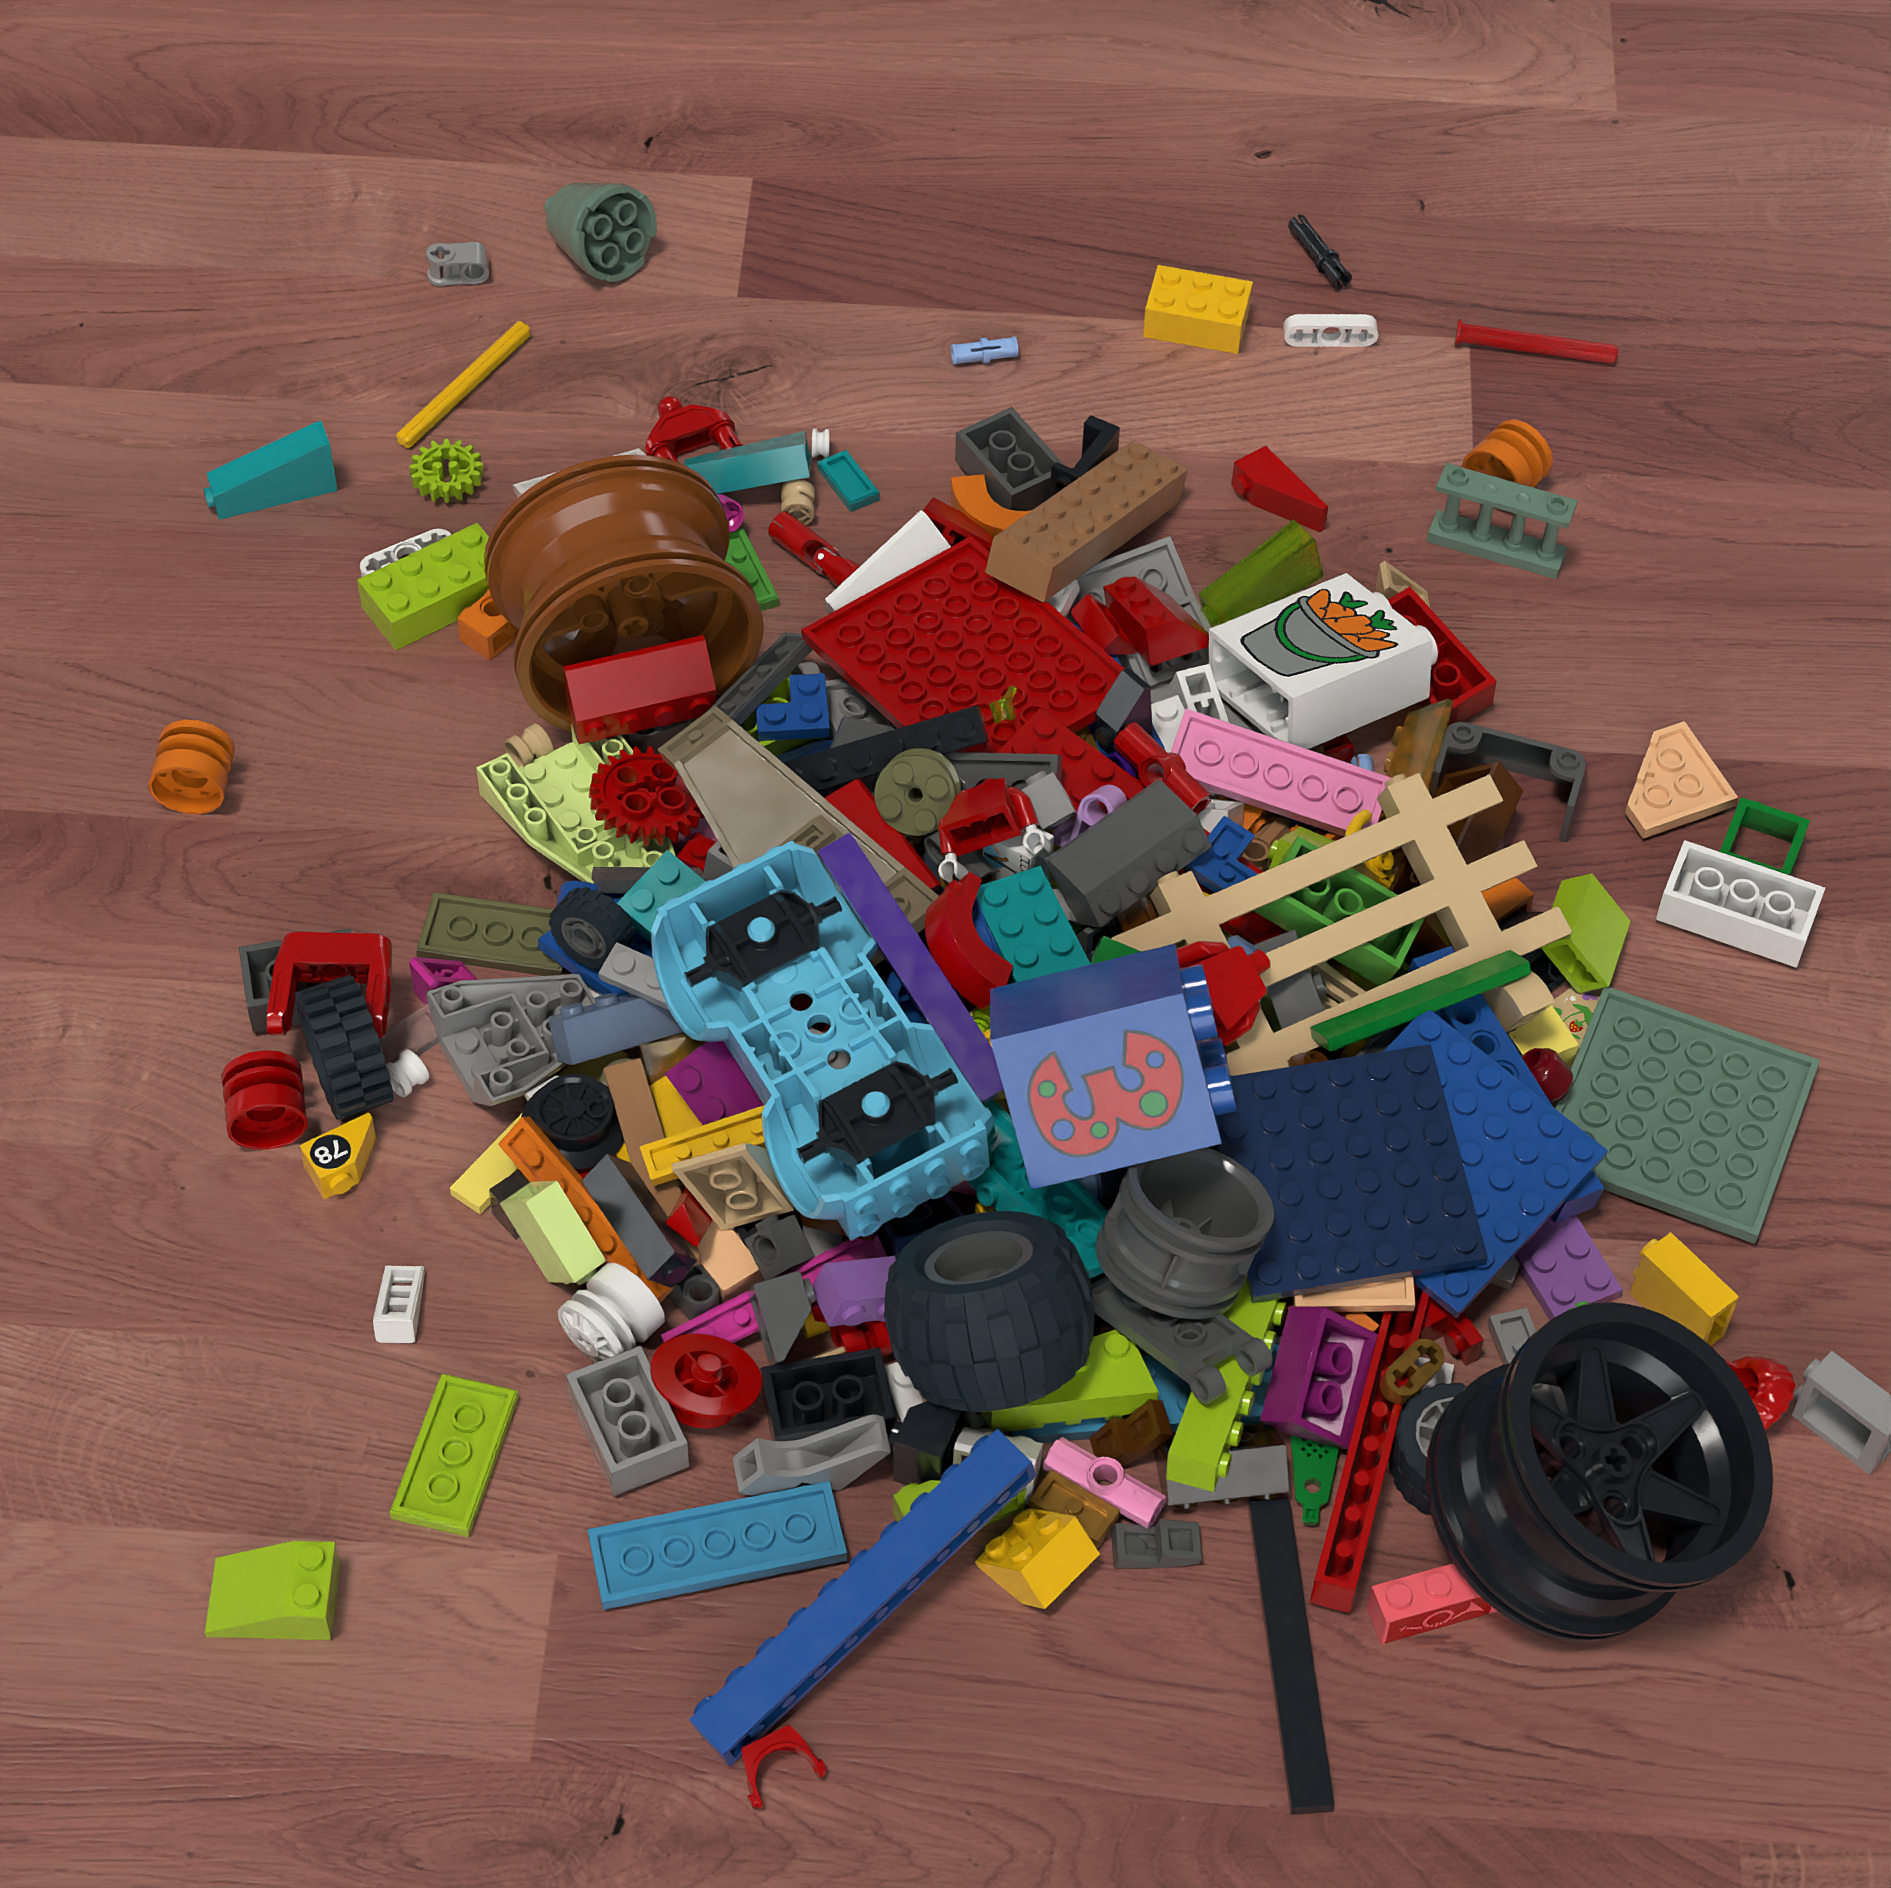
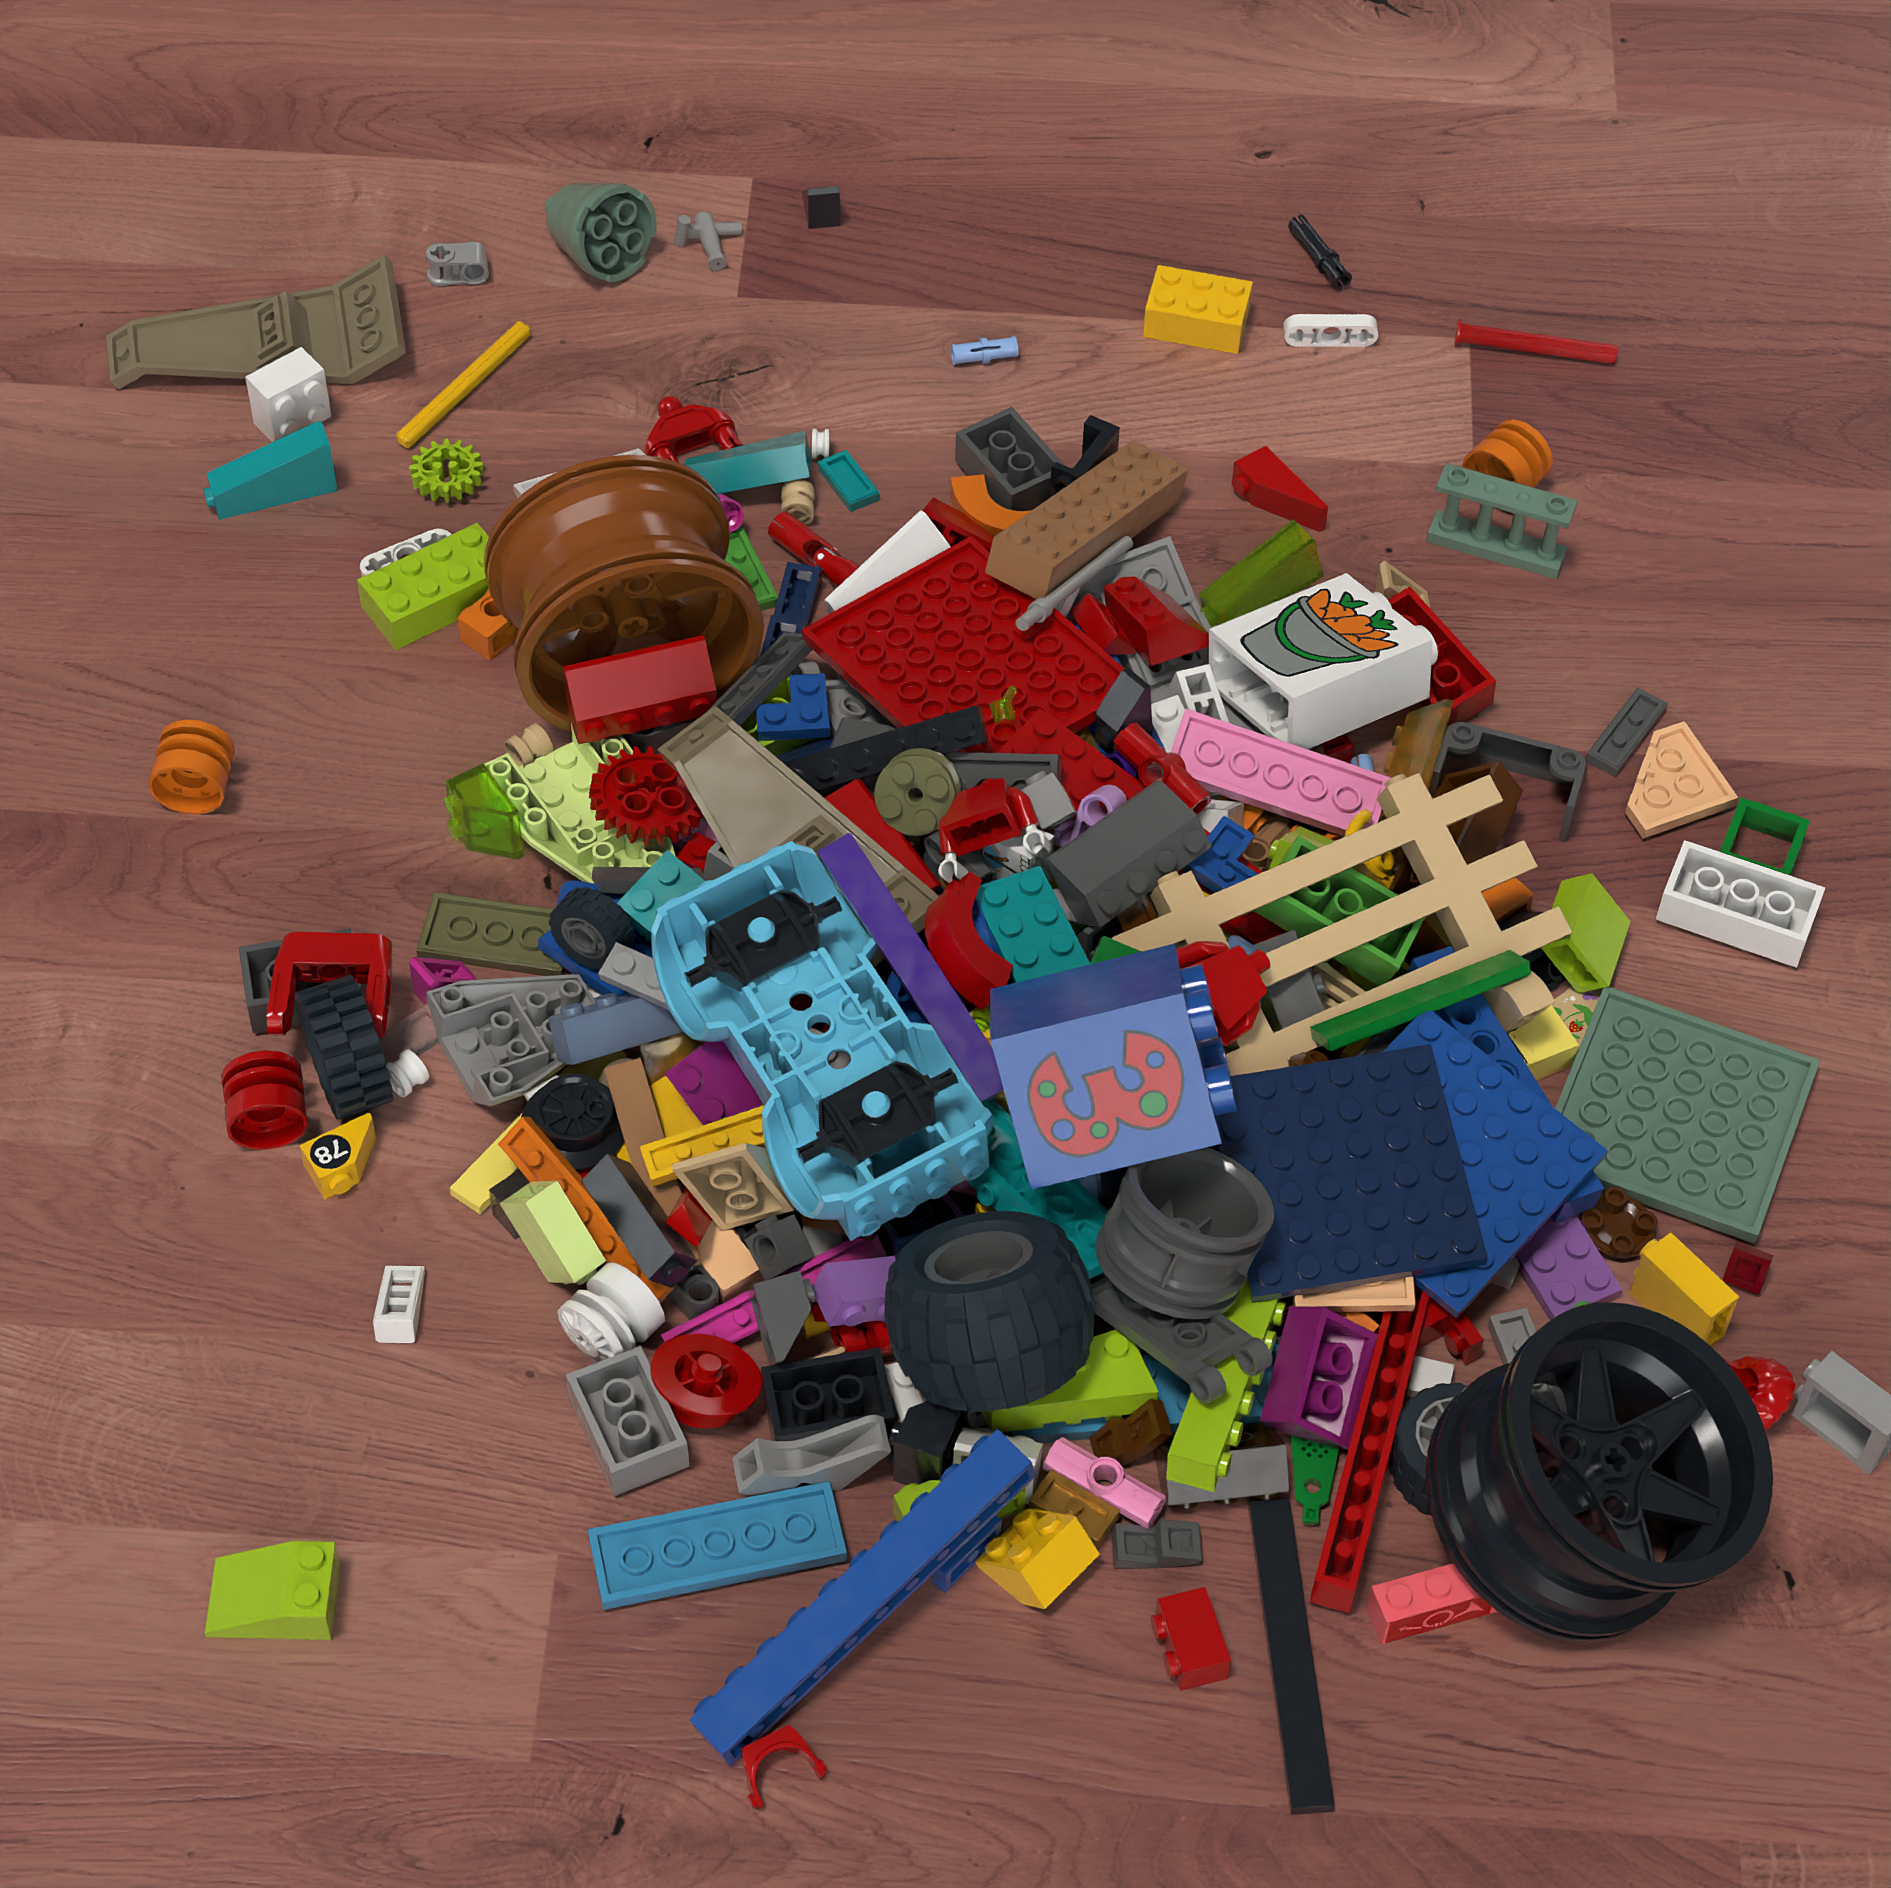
(288, 395): none -> white brick
(341, 326): none -> dark tan wing
(454, 1455): lime tile -> none
(483, 814): none -> clear neon green slope
(708, 233): none -> light grey piece
(795, 601): none -> dark blue slope
(822, 207): none -> black slope
(966, 1556): none -> blue plate
(1043, 607): none -> light grey bar
(1191, 1638): none -> red brick
(1406, 1366): pearl gold beam -> none
(1550, 1072): dark red head -> none
(1619, 1224): none -> reddish brown dish
(1626, 732): none -> dark grey tile
(1747, 1267): none -> dark red tile

